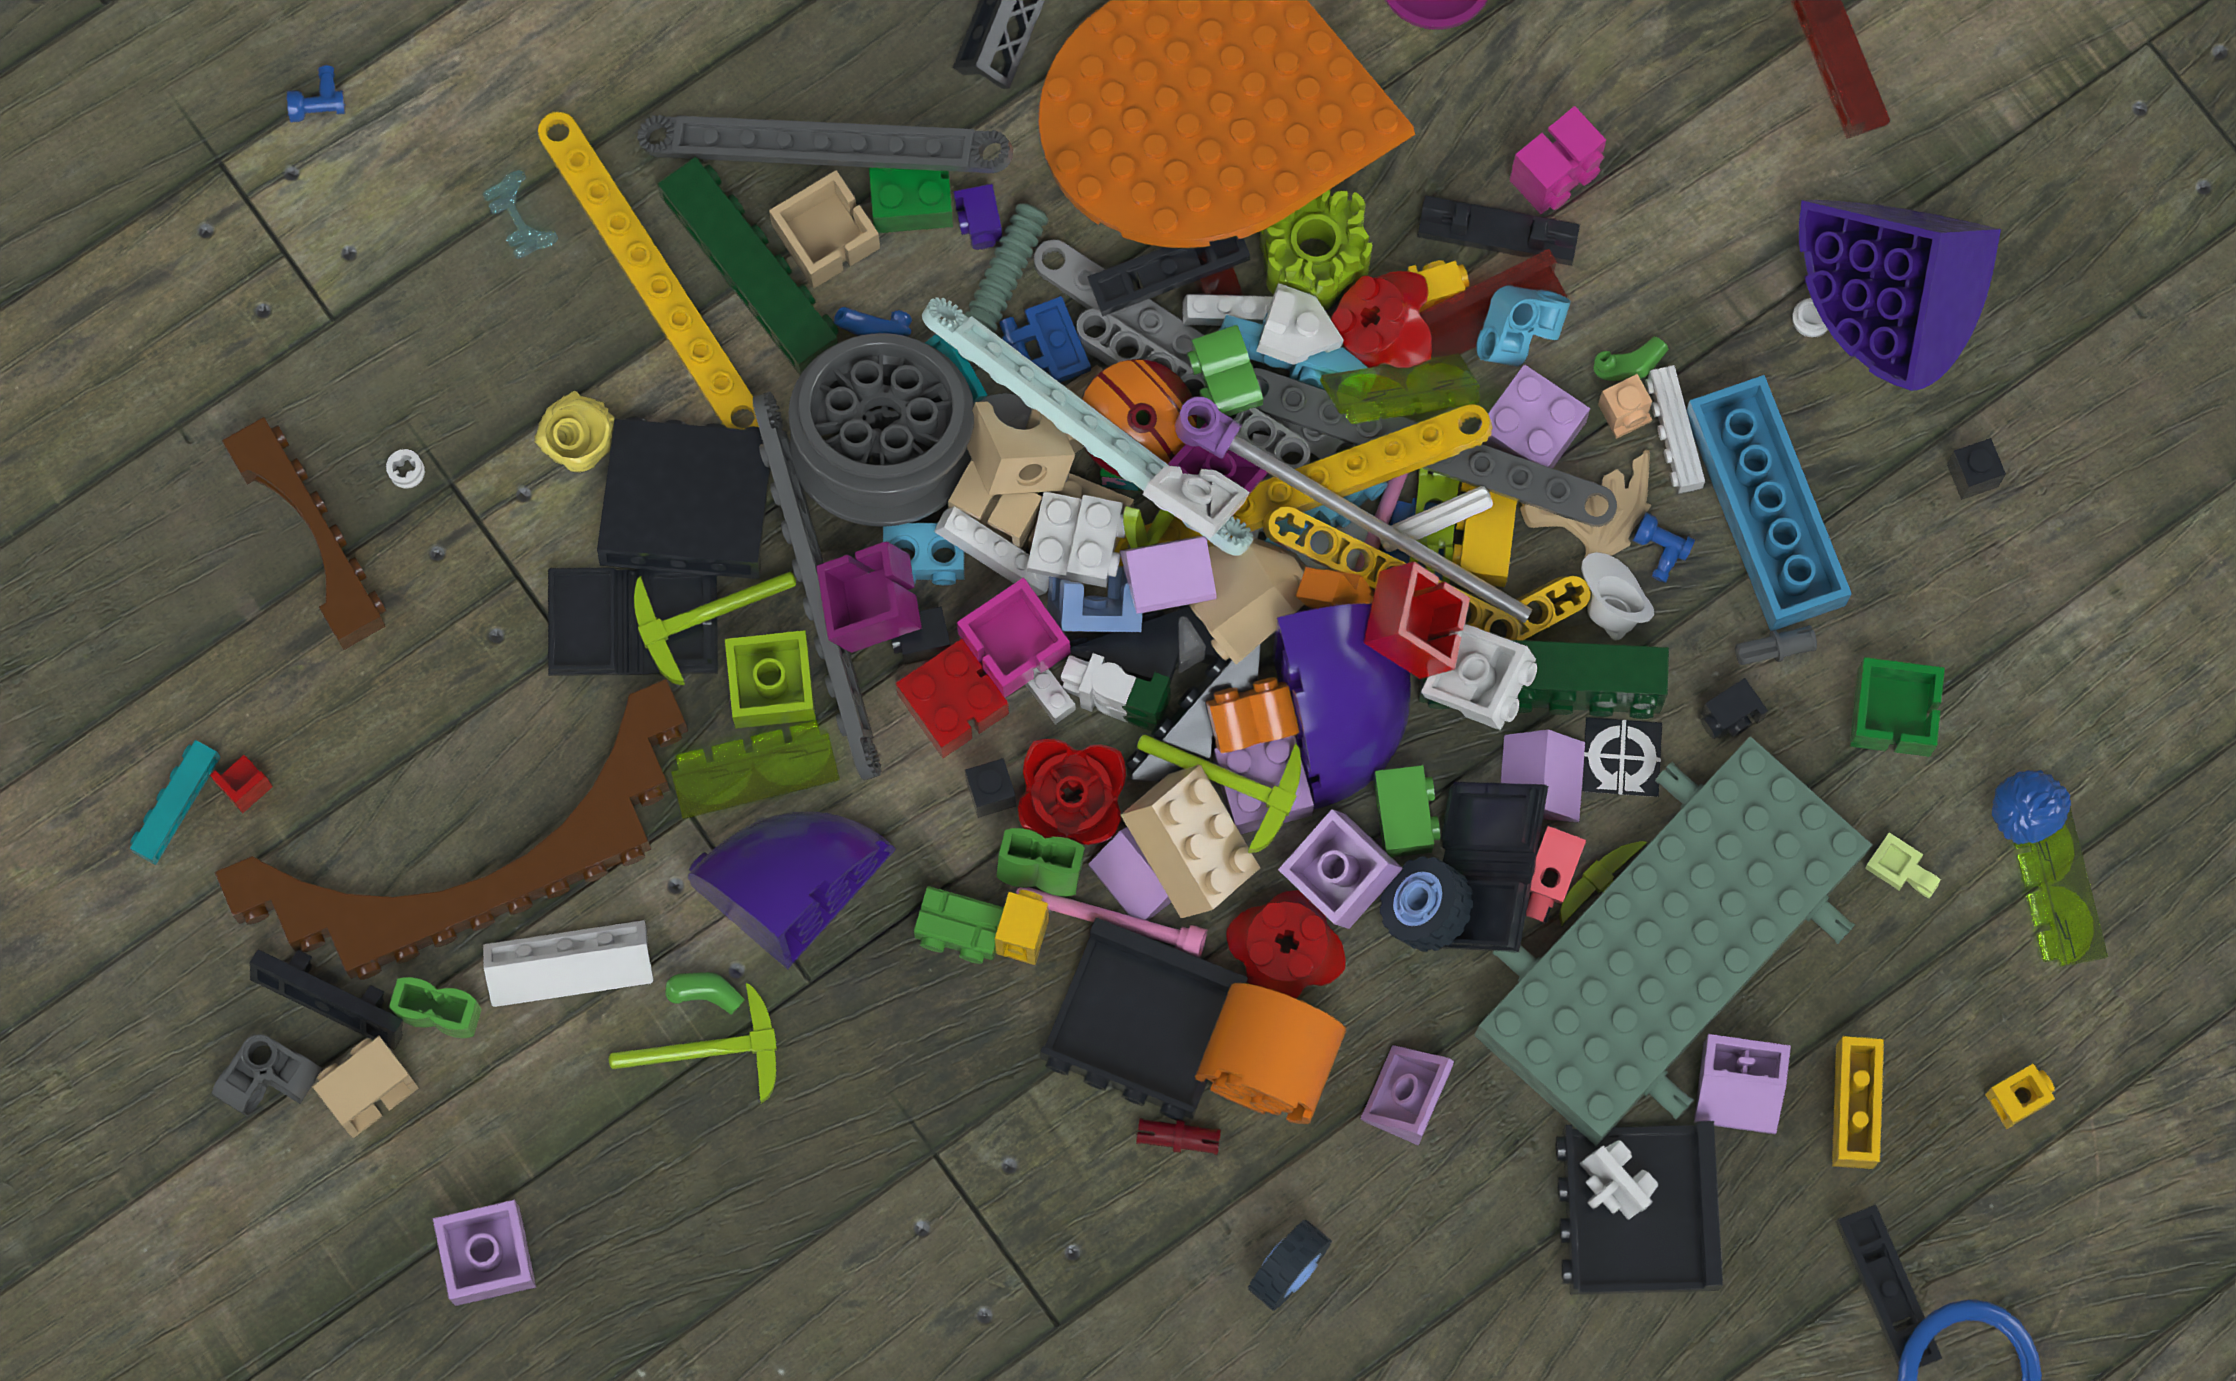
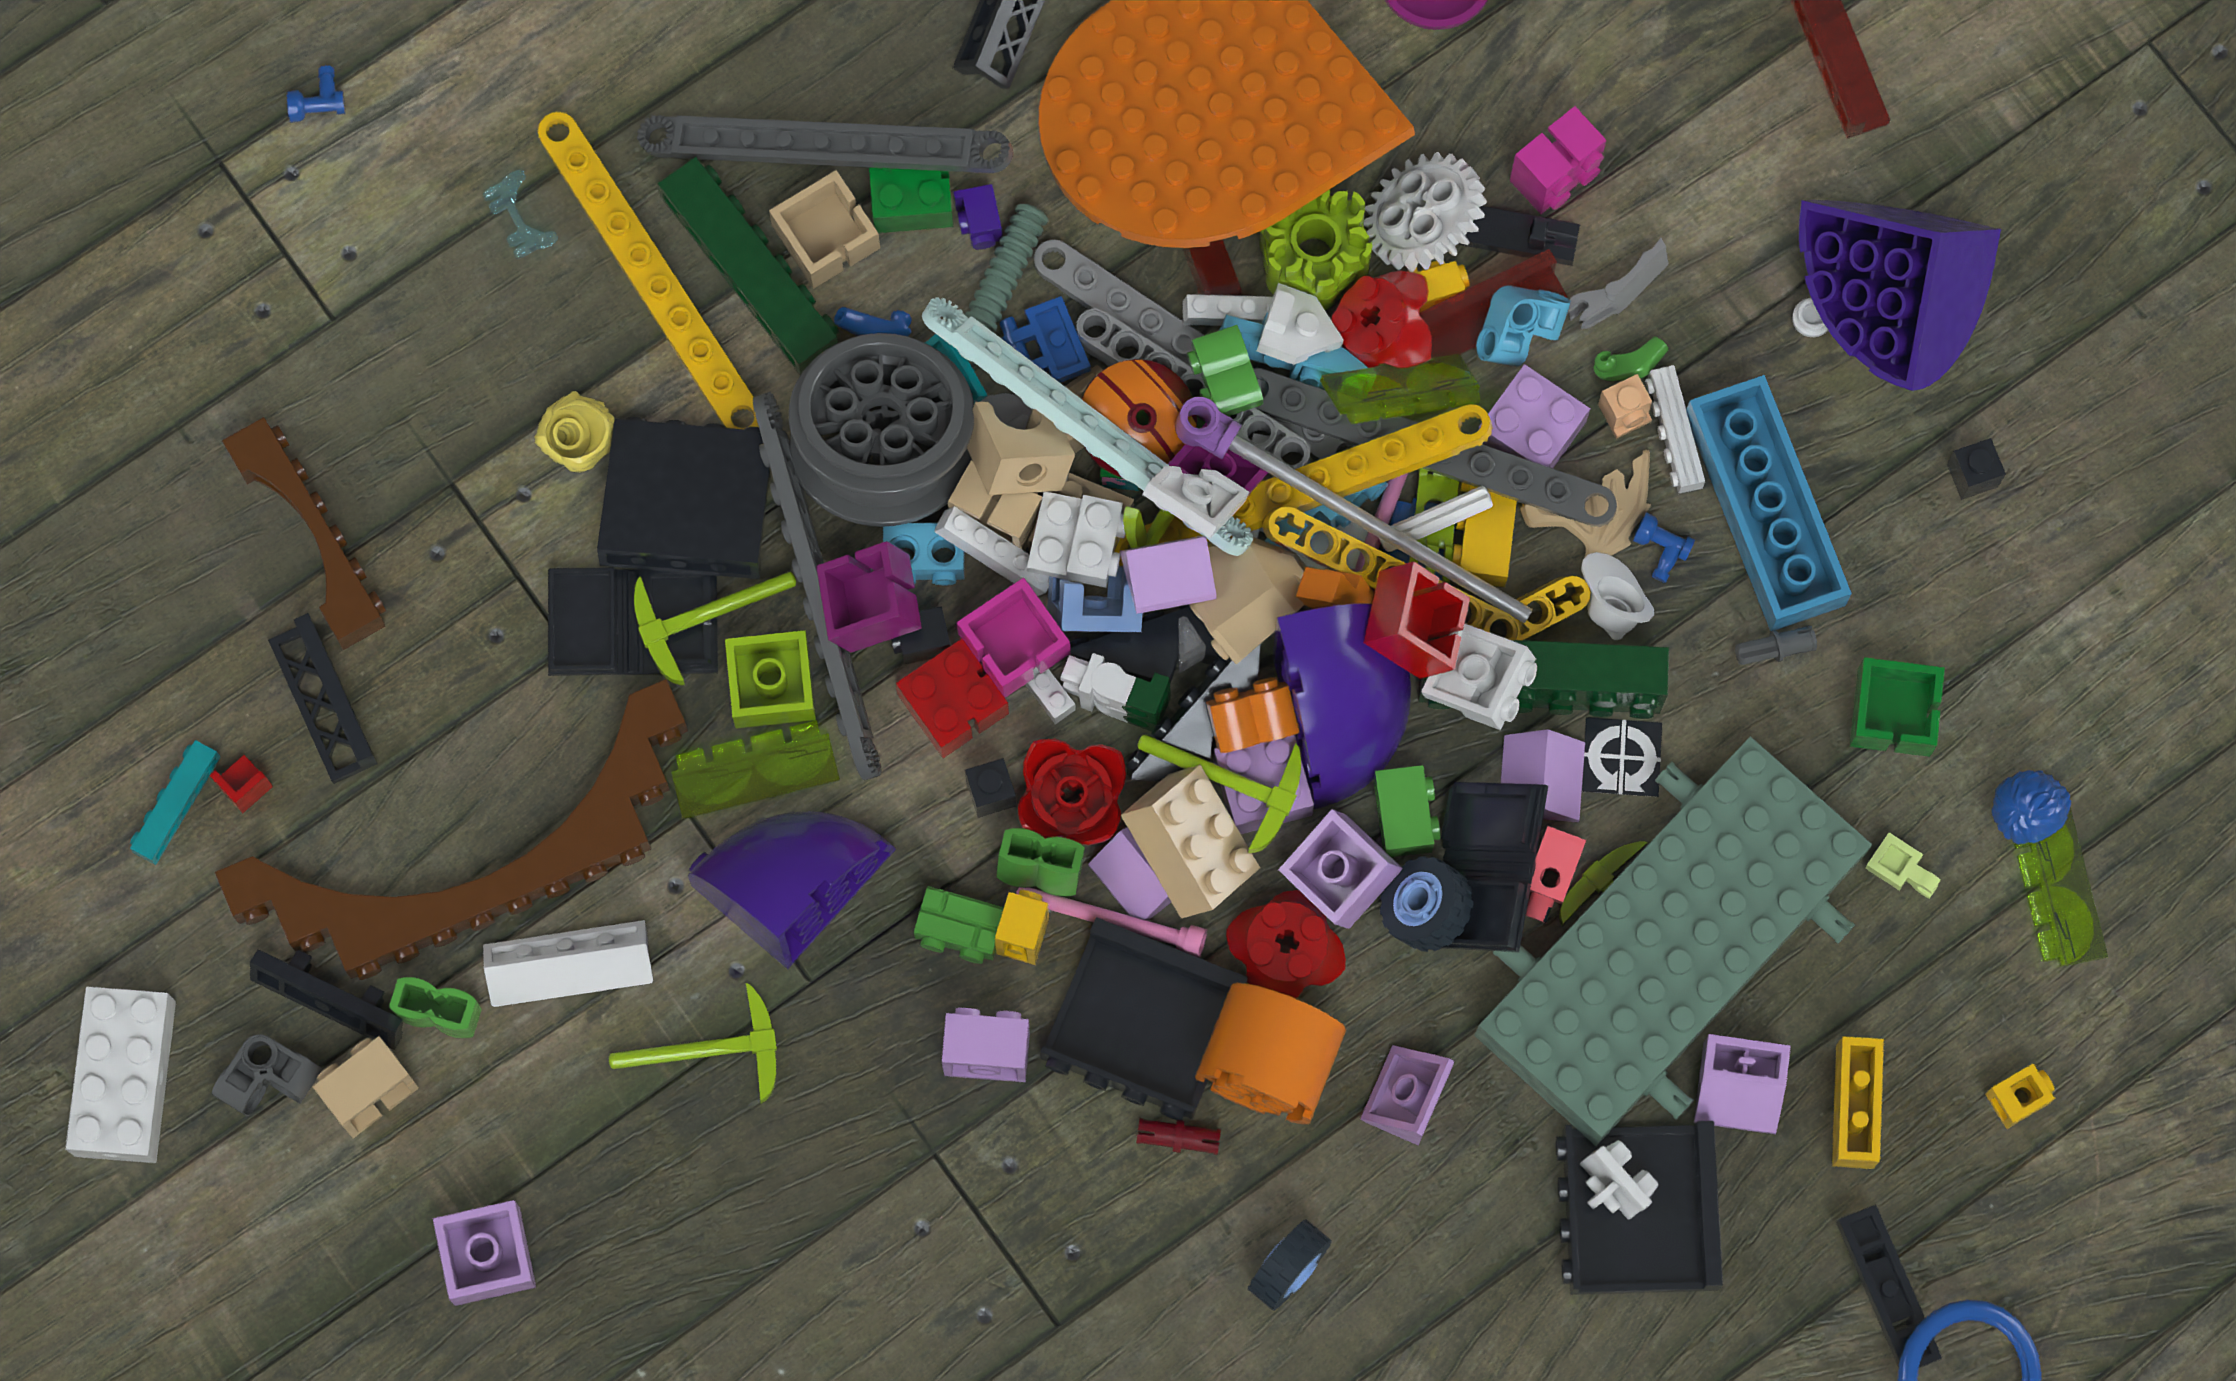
(121, 1075): none -> white brick
(333, 688): none -> black fence
(398, 459): white bush -> none
(703, 987): bright green arm -> none
(986, 1045): none -> lavender brick
(1163, 272): black hinge -> none
(1424, 211): none -> white gear
(1619, 294): none -> light grey arm
(1732, 711): black brick -> none

